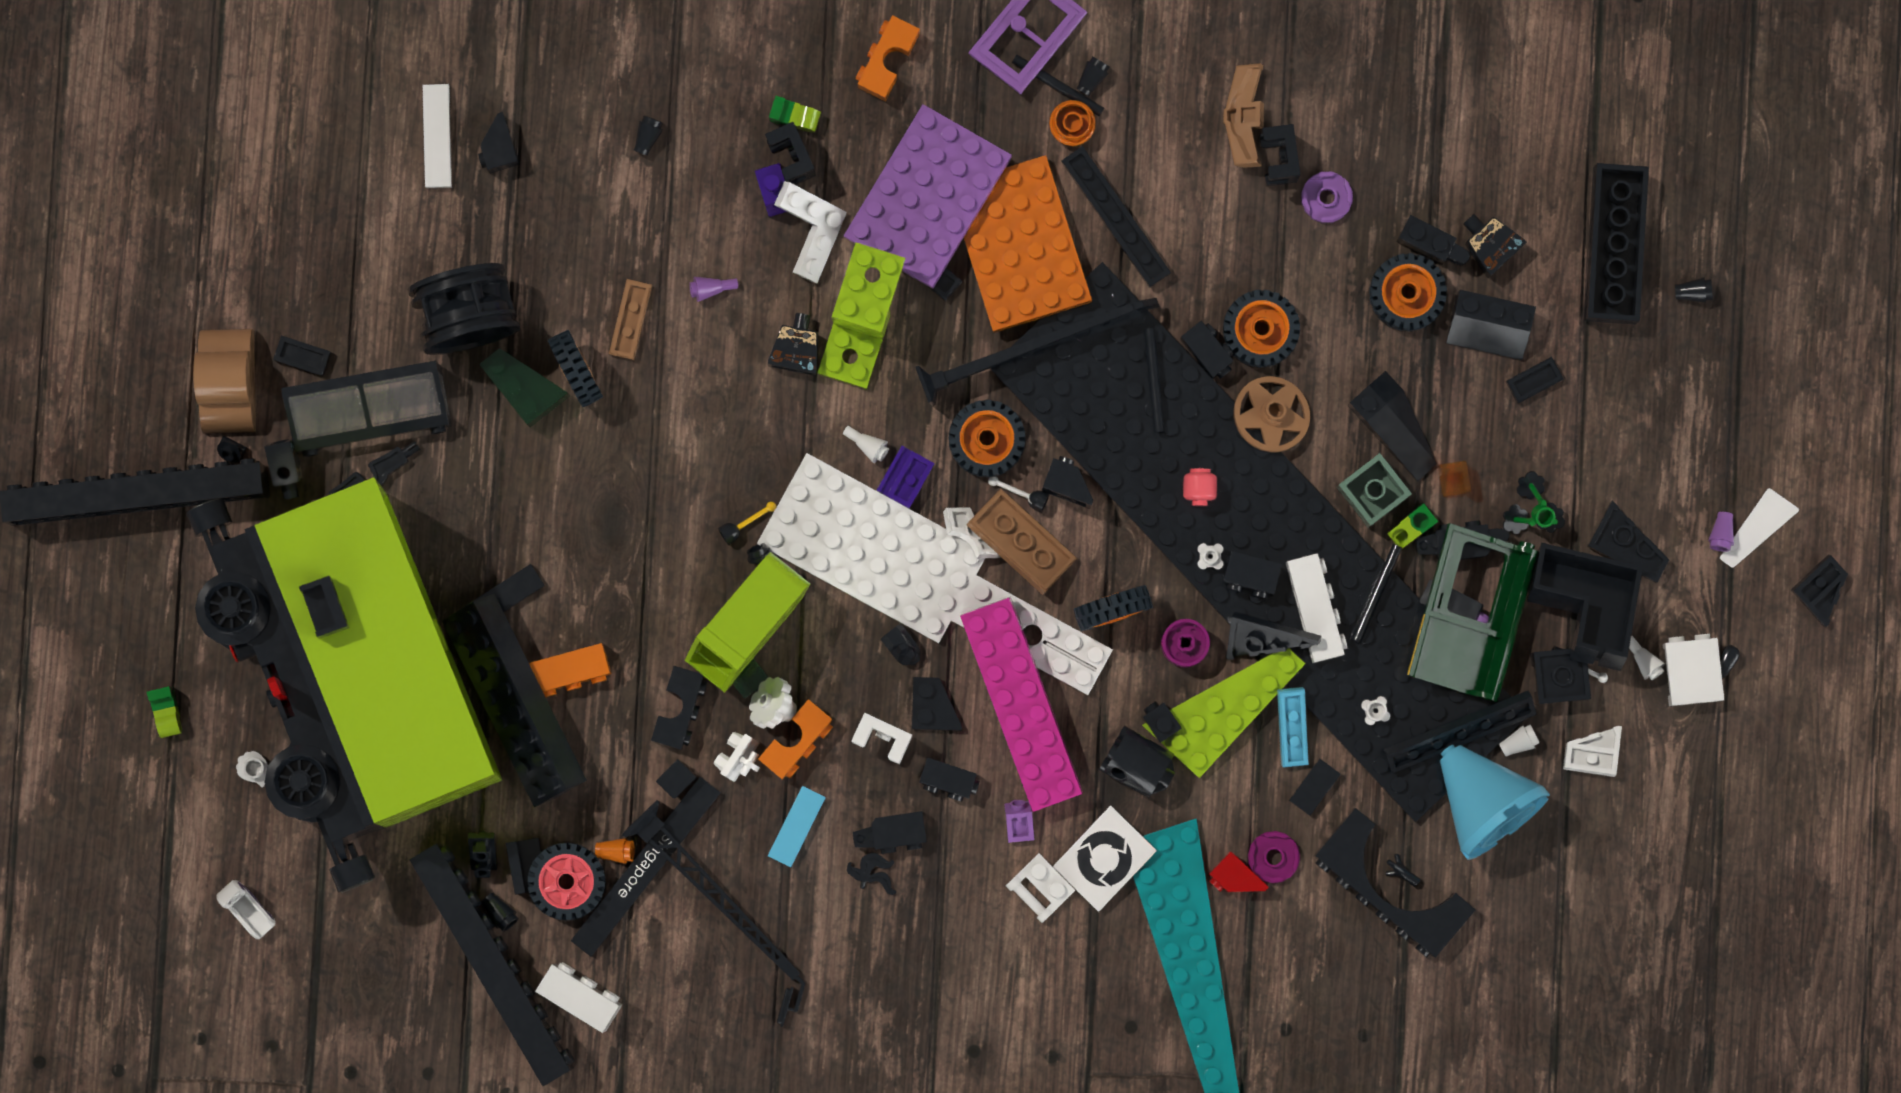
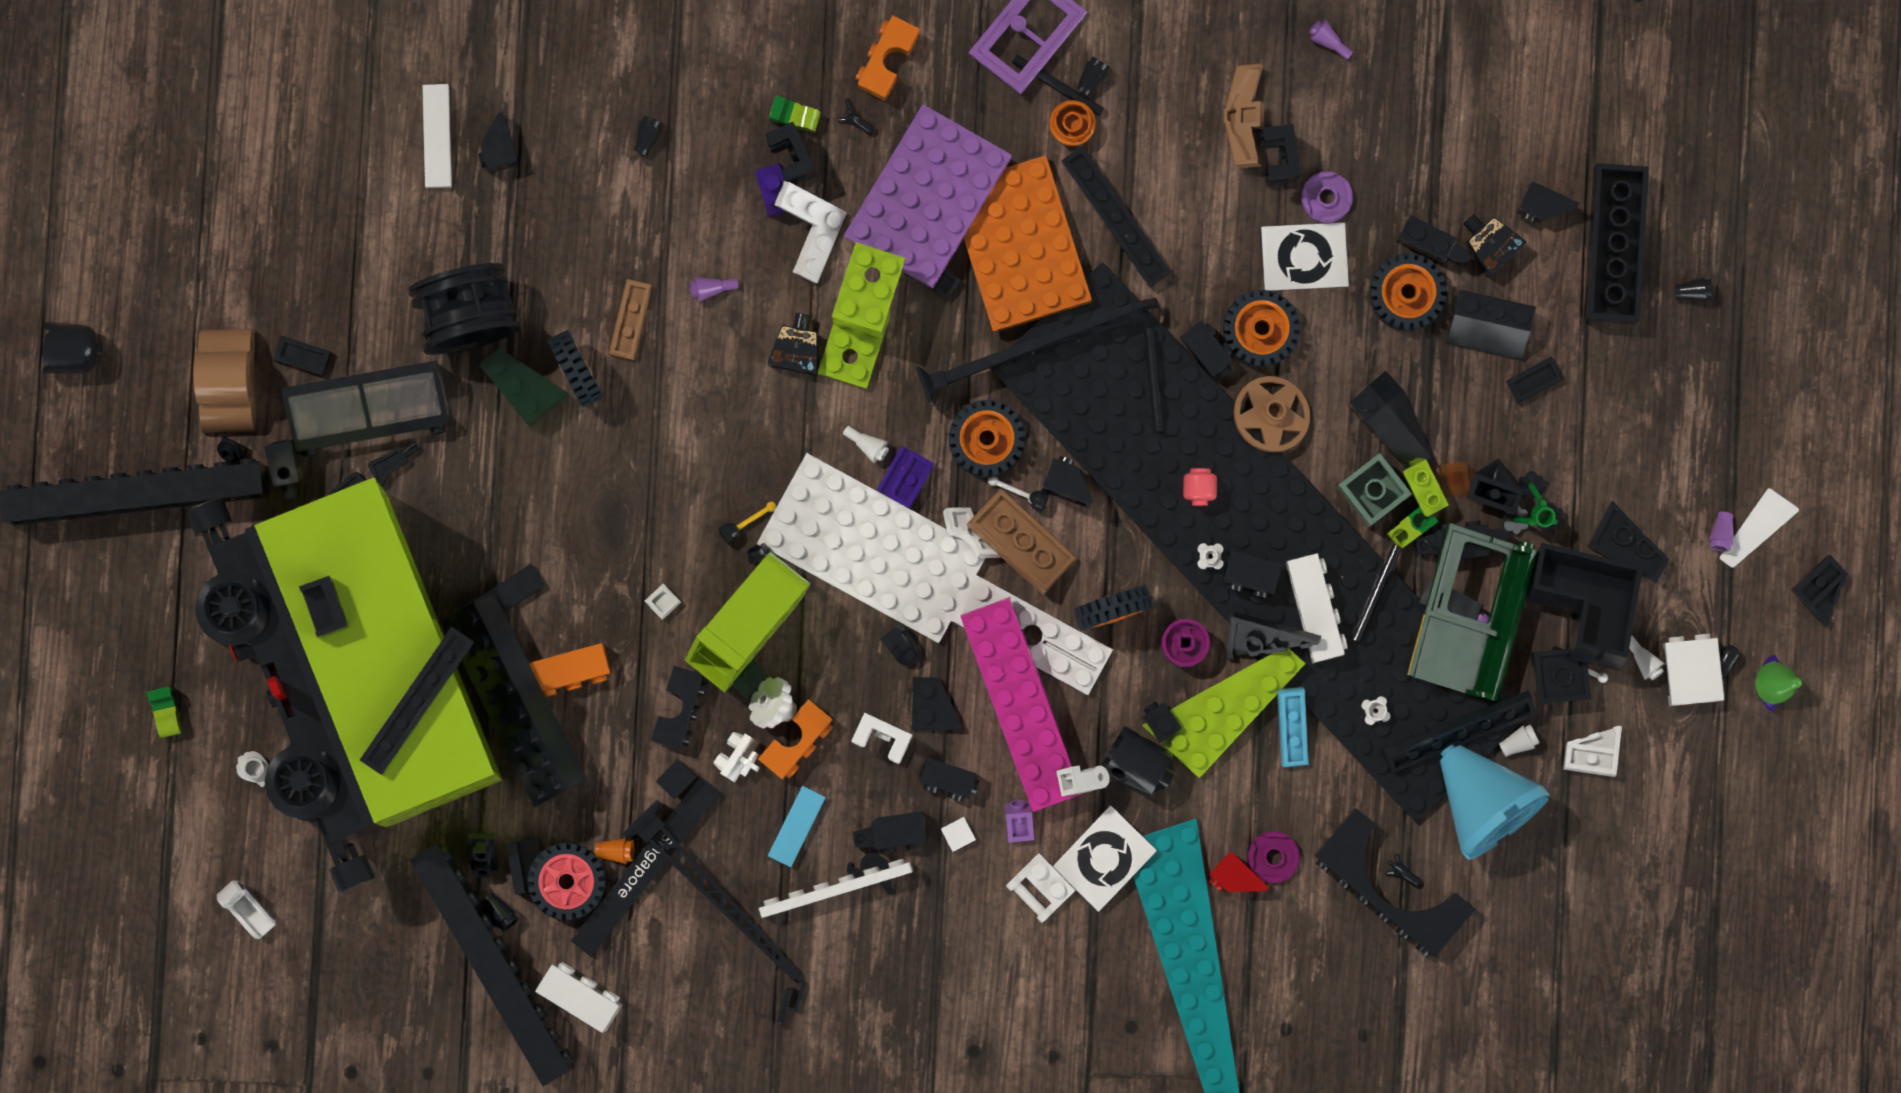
(70, 348): none -> black cylinder
(416, 701): none -> black plate
(662, 601): none -> white tile
(824, 891): none -> white plate
(855, 119): none -> black bar
(958, 834): none -> white tile
(1074, 781): none -> white leg
(1304, 256): none -> white sticker
(1314, 787): black tile -> none
(1324, 35): none -> medium lavender cone
(1425, 486): none -> lime bracket
(1495, 488): none -> black slope
(1544, 204): none -> black slope
(1776, 682): none -> bright green hat

